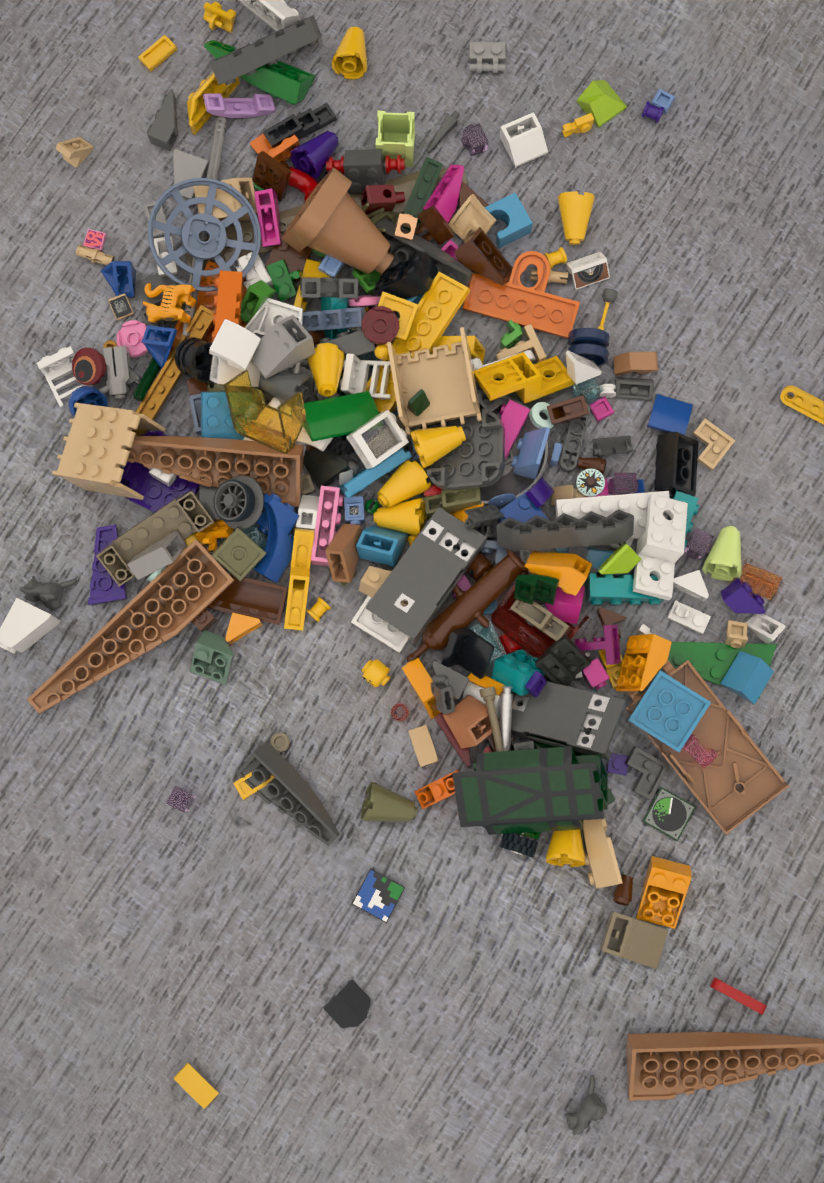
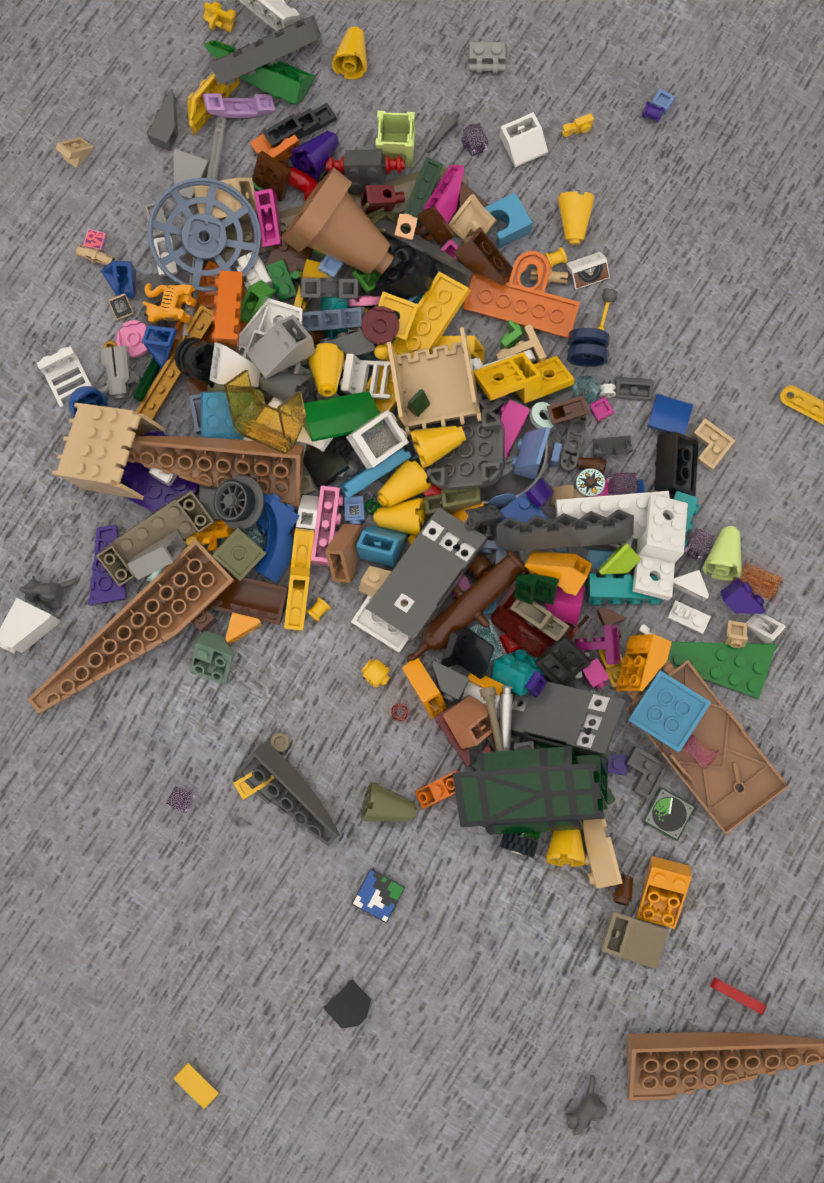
(88, 366): tile -> none
(157, 53): yellow tile -> none
(235, 345): white slope -> none
(346, 476): white sticker -> none
(423, 746): tan slope -> none
(443, 694): dark grey piece -> none
(580, 368): white slope -> none
(601, 102): lime slope -> none
(635, 362): medium nougat slope -> none
(747, 676): dark azure slope -> none

